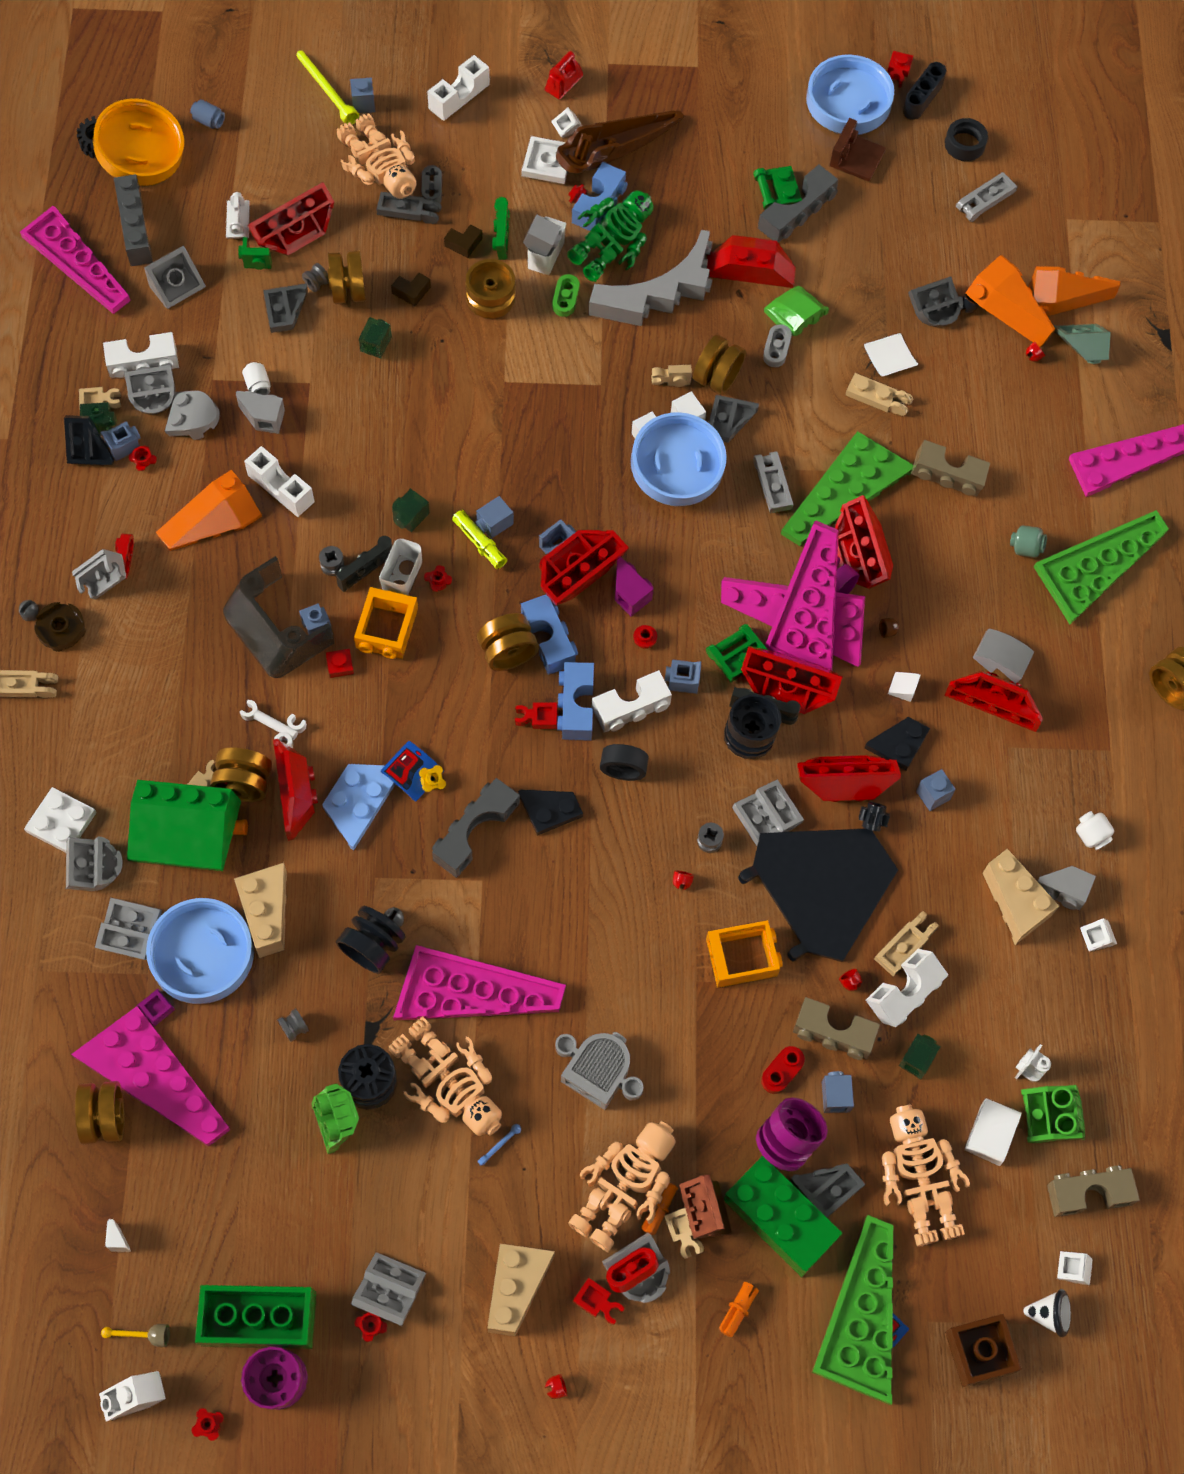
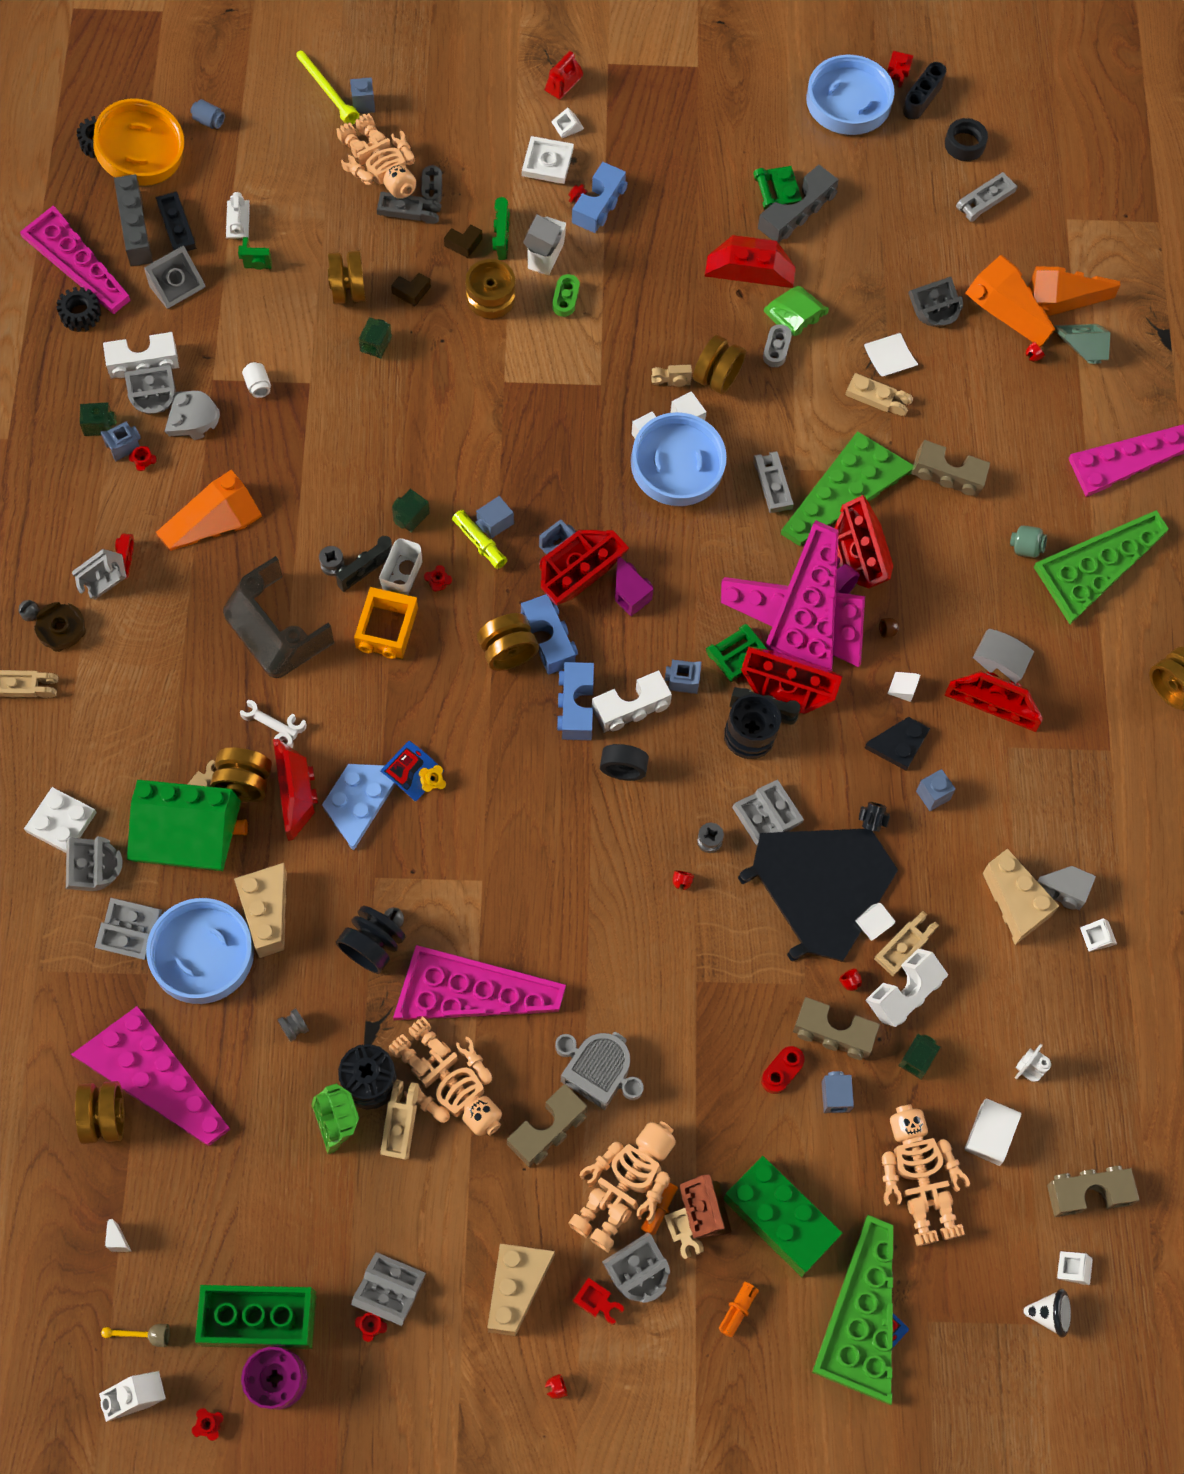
(75, 299): none -> black tyre
(84, 442): black wing -> none
(97, 395): tan plate -> none
(156, 1007): magenta tile -> none
(175, 221): none -> black plate
(262, 411): light grey slope -> none
(284, 306): dark grey wing -> none
(290, 492): white arch -> none
(295, 222): red wedge -> none
(314, 618): sand blue window -> none
(315, 277): flat silver wheel -> none
(339, 663): red plate -> none
(399, 1122): none -> tan hinge
(471, 80): white arch -> none
(495, 803): dark grey arch -> none
(515, 1129): medium blue hinge -> none
(532, 1144): none -> dark tan arch
(543, 715): red plate -> none
(550, 808): black wing -> none
(612, 140): reddish brown piece -> none
(618, 228): green piece -> none
(631, 1270): red plate -> none
(633, 302): light grey arch -> none
(645, 642): red plate -> none
(731, 415): dark grey wing -> none
(768, 935): light orange window -> none
(791, 1134): magenta wheel -> none
(828, 1187): dark grey wing -> none
(848, 776): red wedge -> none
(856, 154): copper bracket -> none
(875, 921): none -> white slope
(969, 304): black hinge -> none
(983, 1350): reddish brown brick -> none
(1053, 1113): bright green slope -> none
(1095, 830): white head -> none

